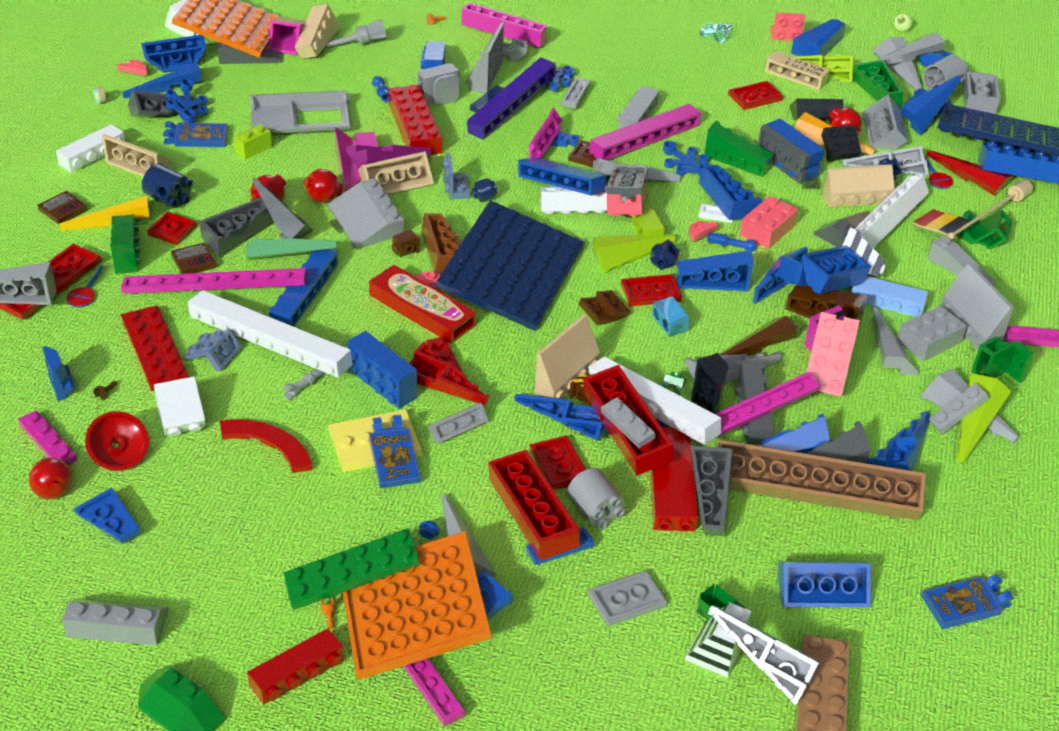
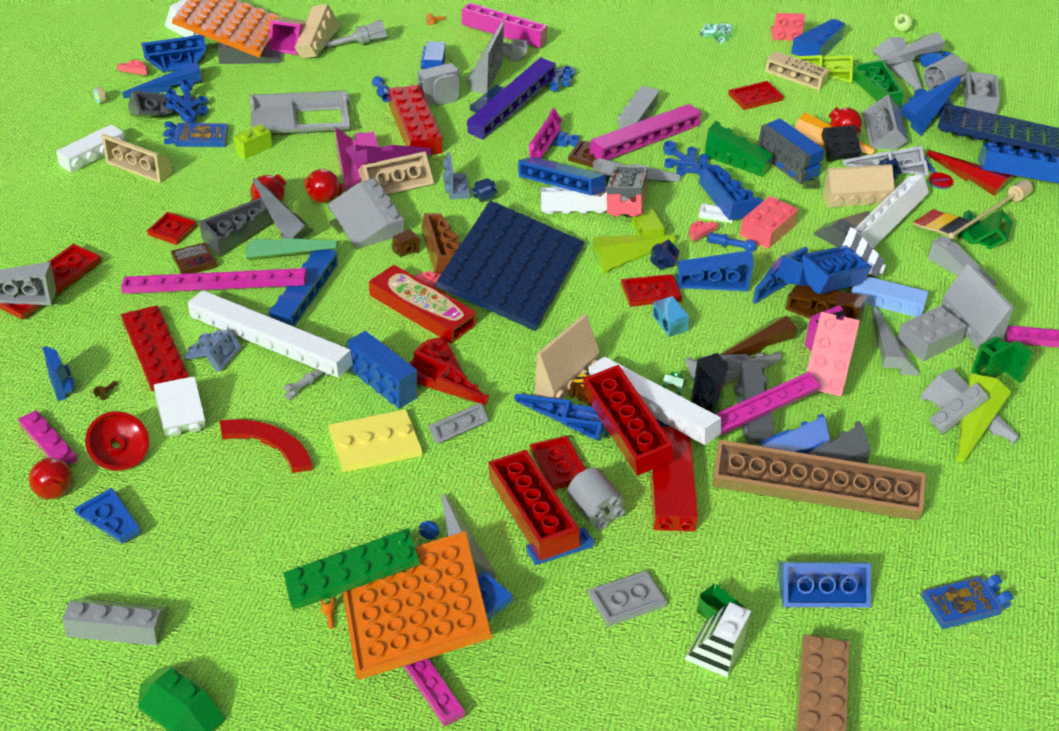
(62, 207): reddish brown tile -> none
(84, 295): red piece -> none
(103, 218): yellow wedge -> none
(125, 244): green wedge -> none
(167, 185): dark blue cylinder -> none
(295, 666): red brick -> none
(393, 454): blue tile -> none
(575, 93): light grey plate -> none
(604, 307): reddish brown slope -> none
(628, 422): light grey plate -> none
(713, 482): dark grey wedge -> none
(781, 662): wedge -> none
(816, 107): black slope -> none
(904, 446): blue wedge -> none

